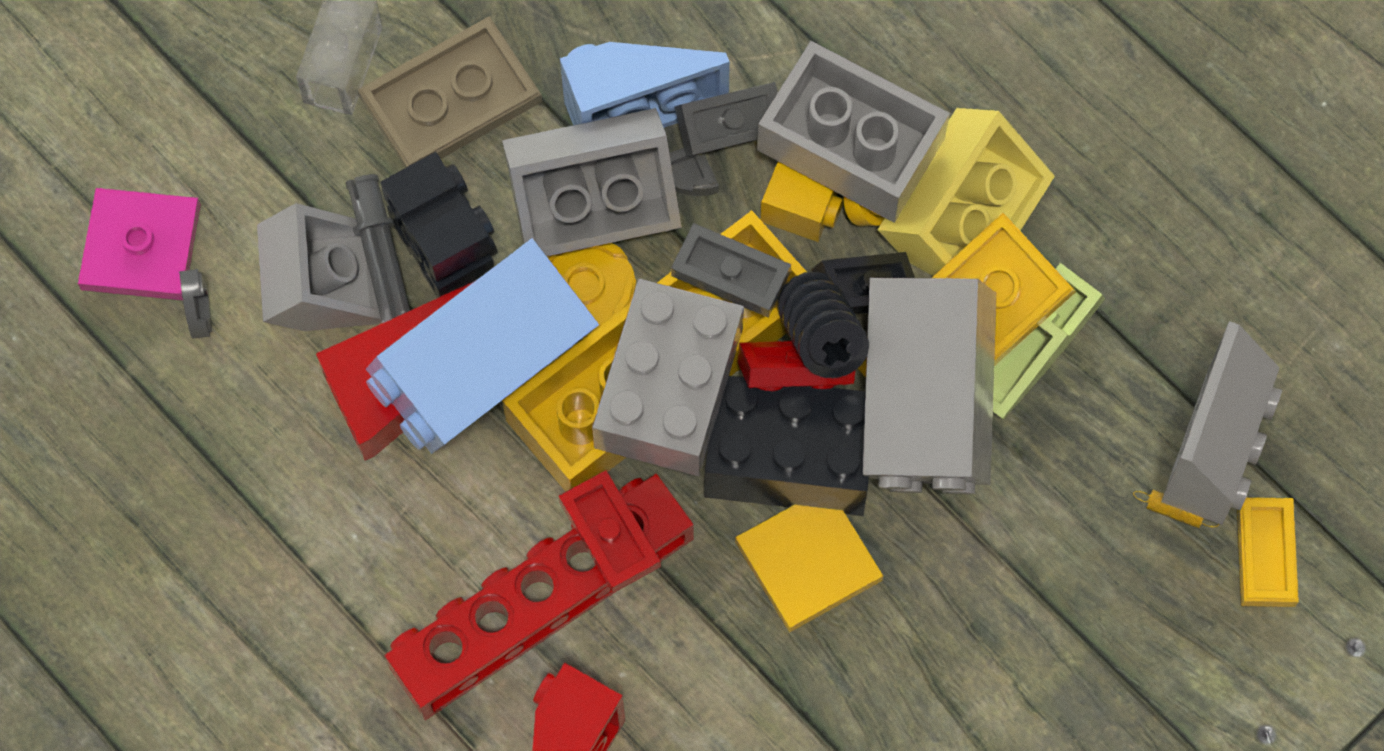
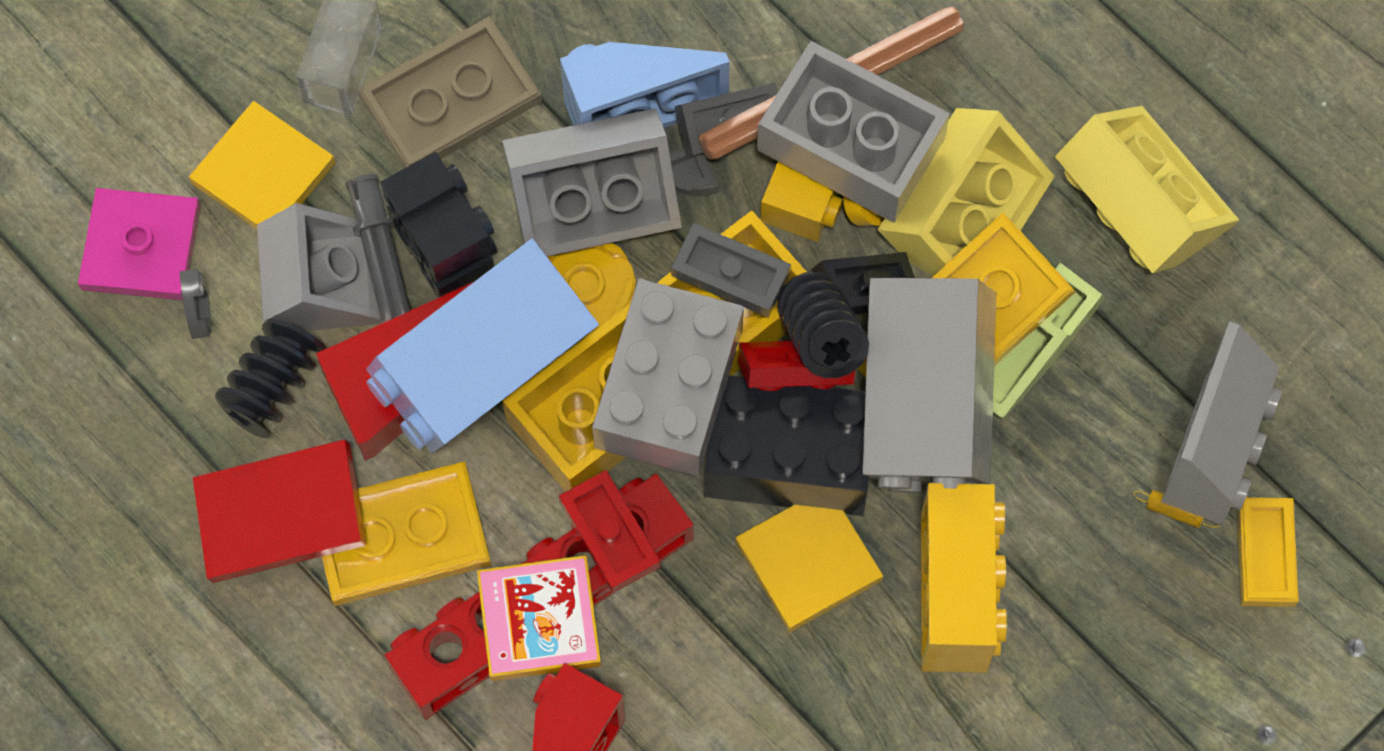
(261, 166): none -> yellow tile
(266, 373): none -> black piece
(278, 511): none -> red tile
(413, 533): none -> yellow tile
(538, 618): none -> tile
(875, 59): none -> nougat axle
(961, 578): none -> yellow brick
(1144, 188): none -> light yellow slope

